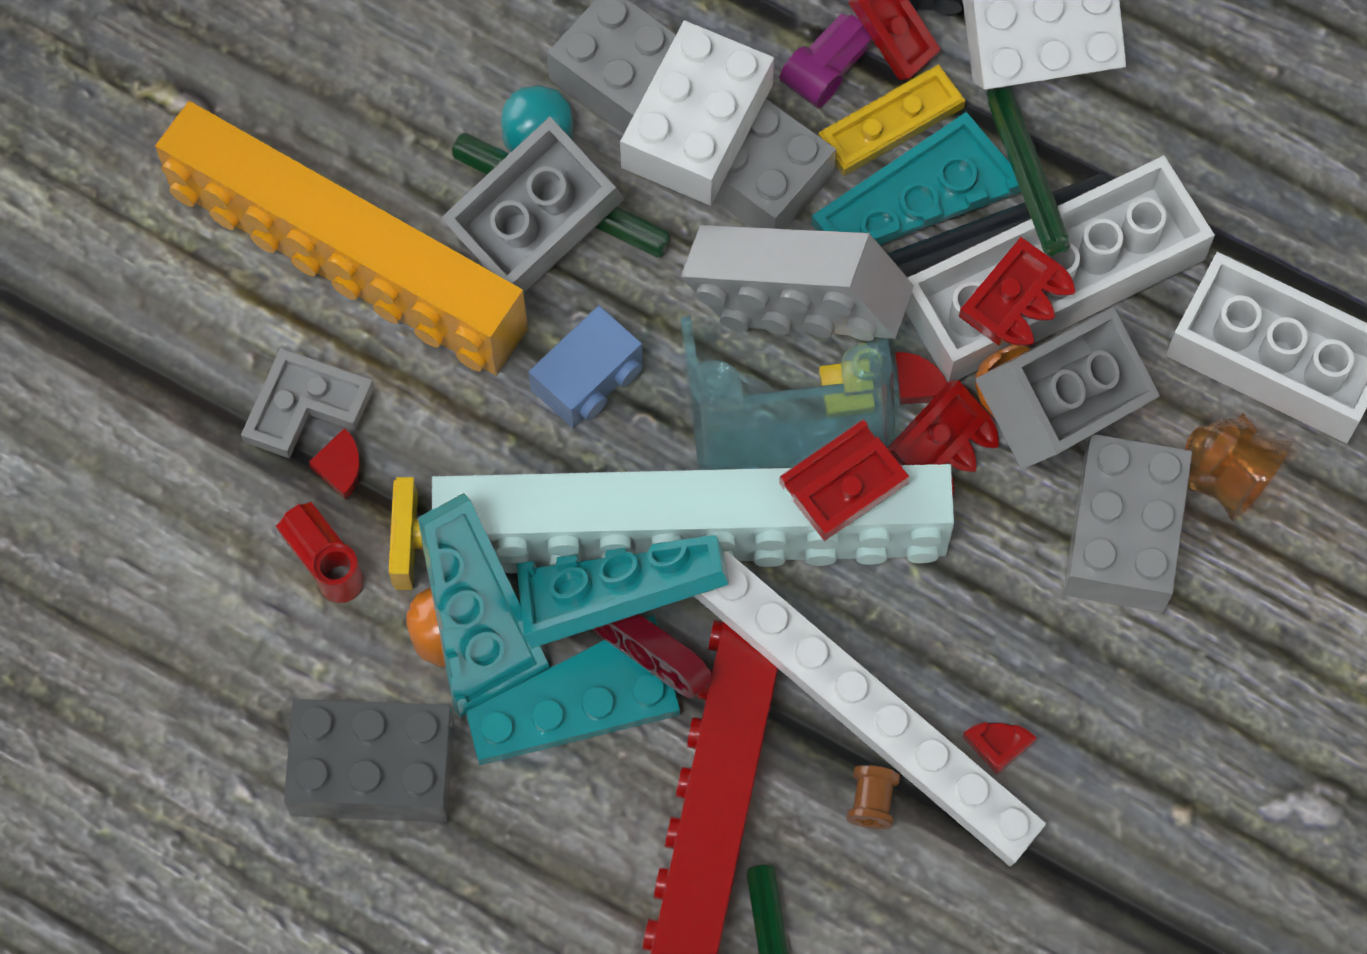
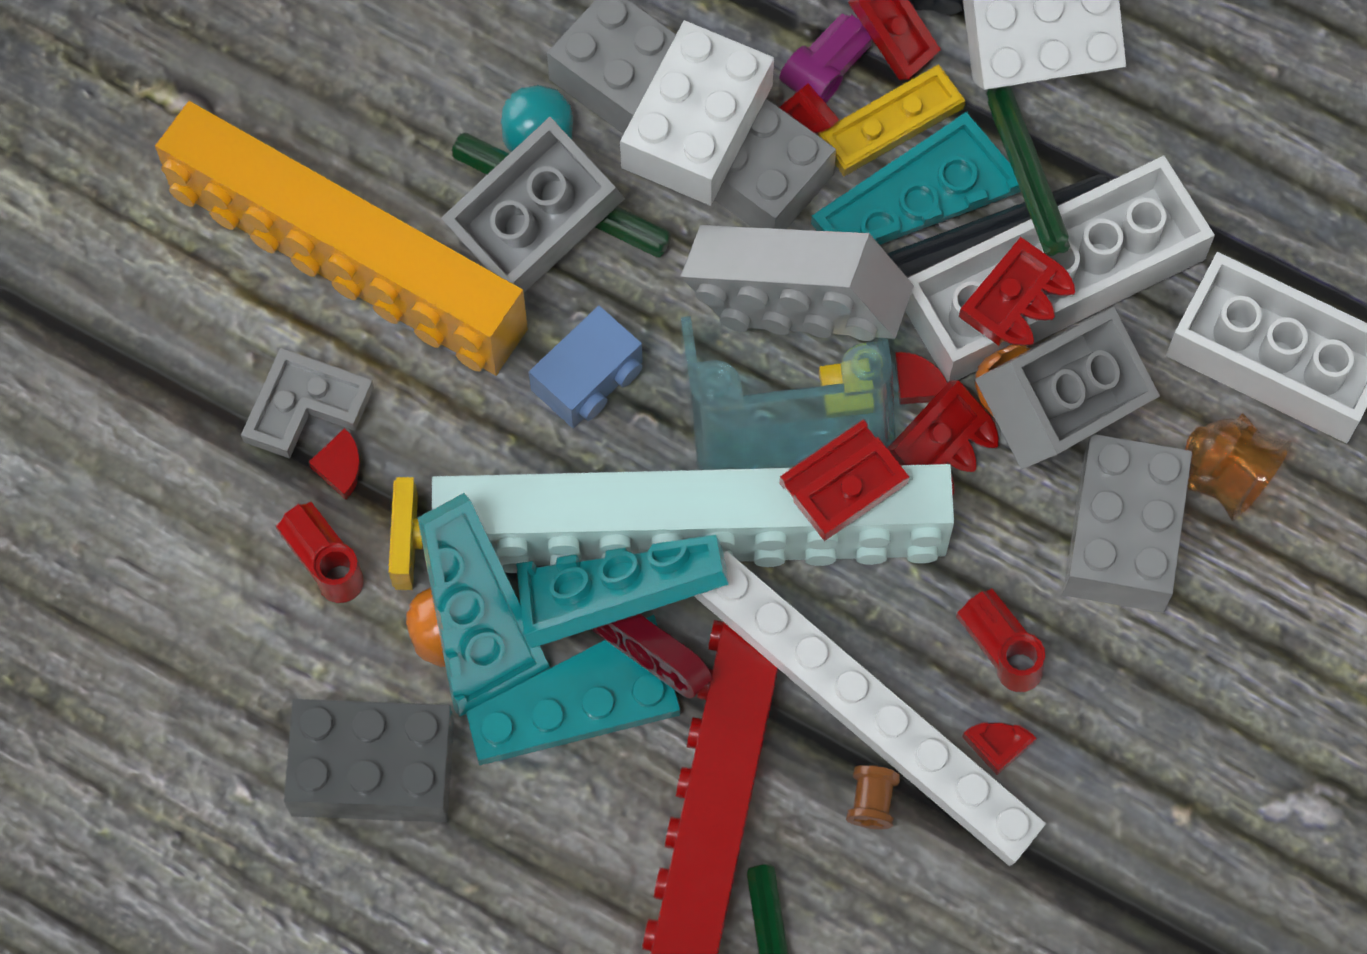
(809, 110): none -> red tile
(1002, 637): none -> red piece

